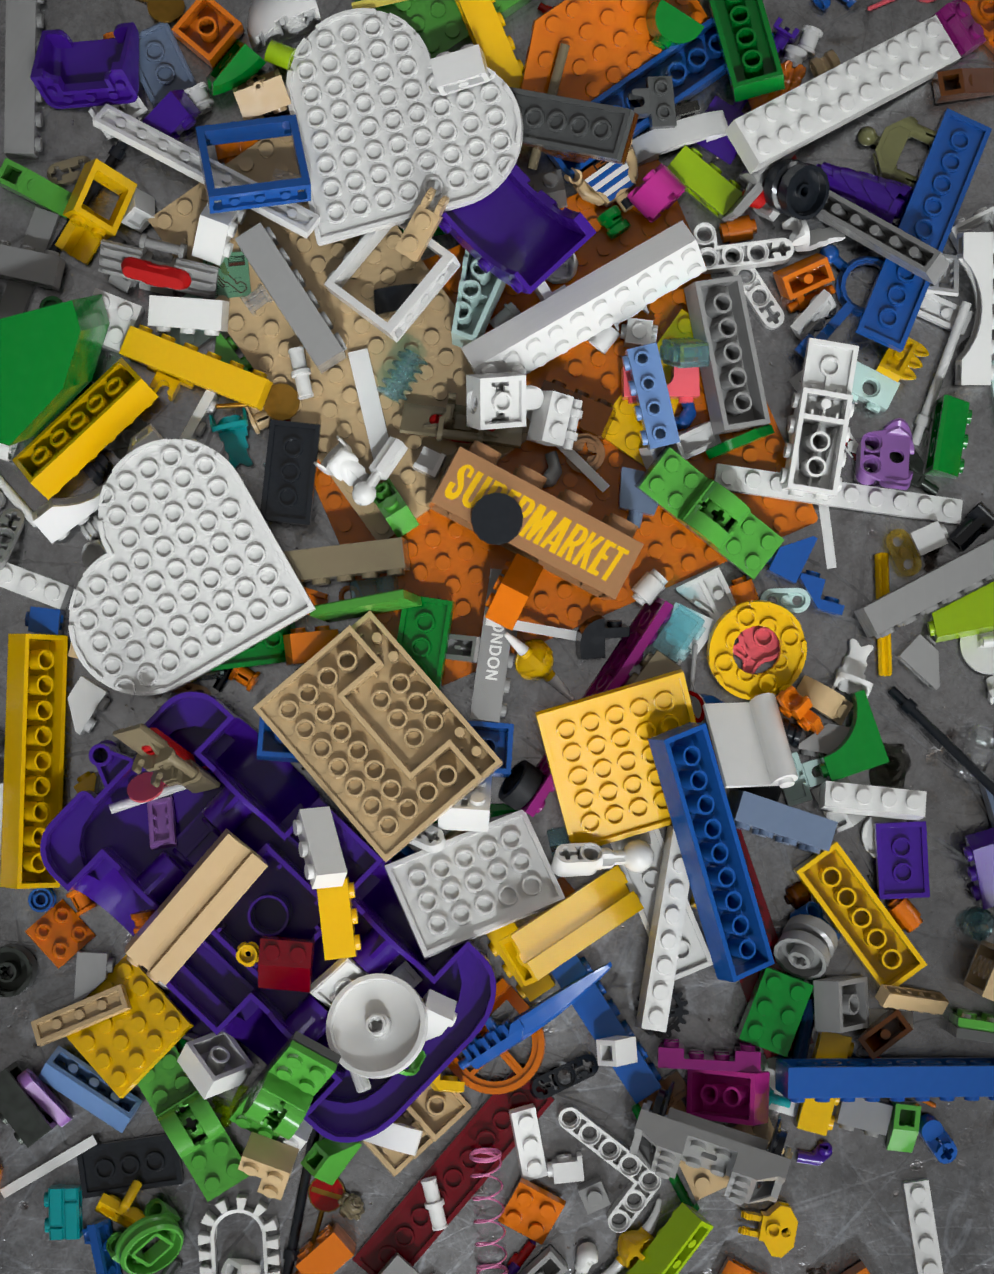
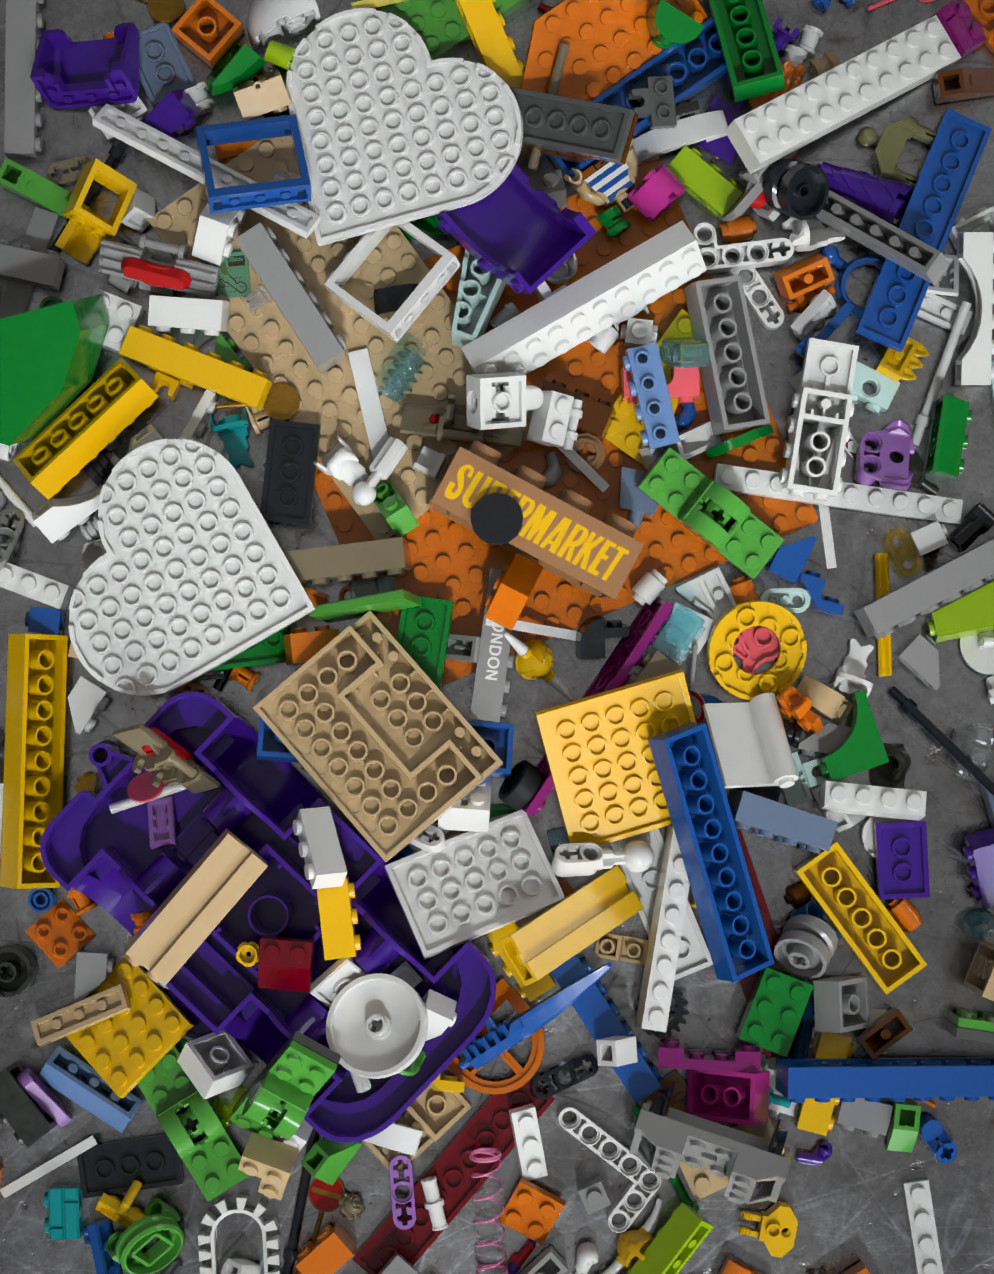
(300, 373): white pin -> none
(410, 1209): none -> medium lavender beam
(421, 227): tan hinge -> none
(460, 69): white brick -> none
(566, 1168): white brick -> none
(622, 948): none -> tan slope
(911, 999): tan piece -> none

